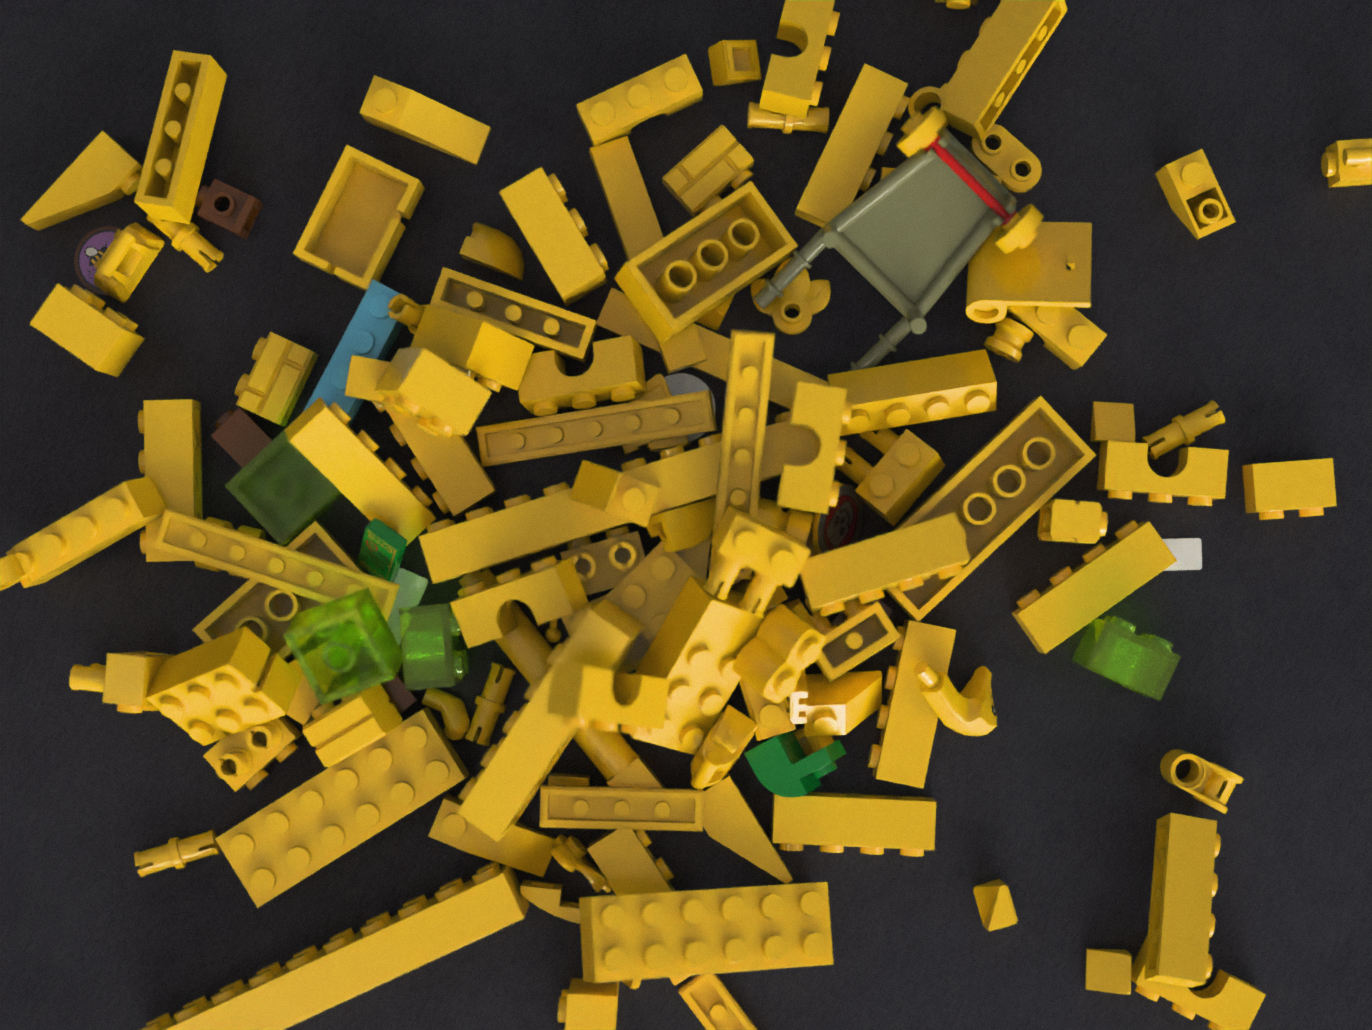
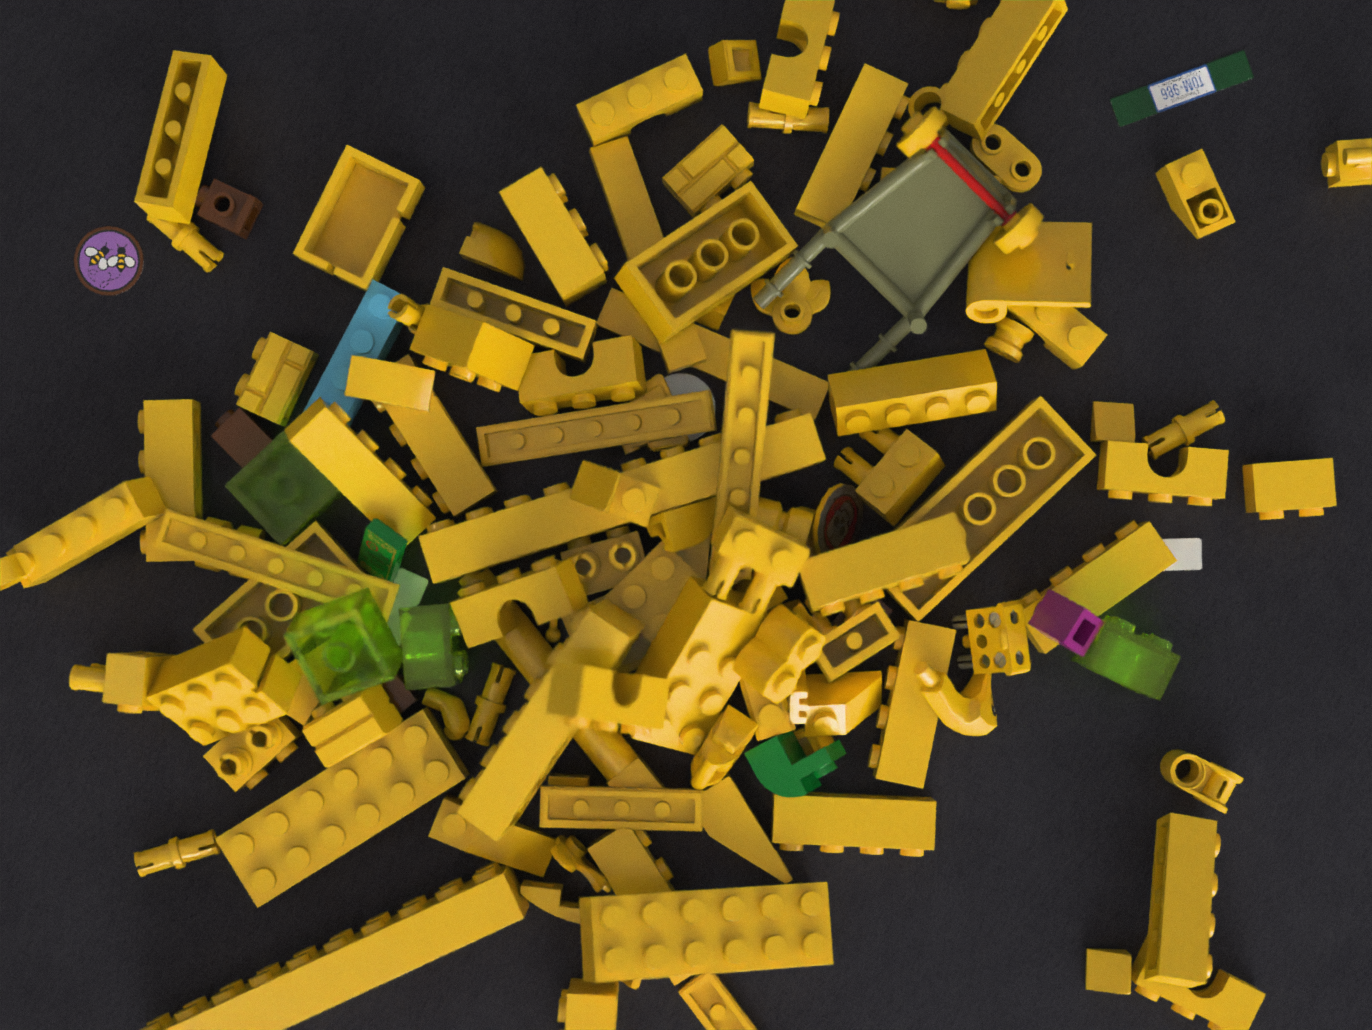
(82, 327): yellow brick -> none
(94, 179): yellow slope -> none
(126, 261): yellow piece -> none
(423, 120): yellow slope -> none
(432, 392): yellow brick -> none
(822, 412): yellow arch -> none
(995, 639): none -> yellow piece
(995, 905): yellow slope -> none
(1065, 622): none -> magenta brick
(1071, 521): yellow brick -> none
(1181, 88): none -> sticker

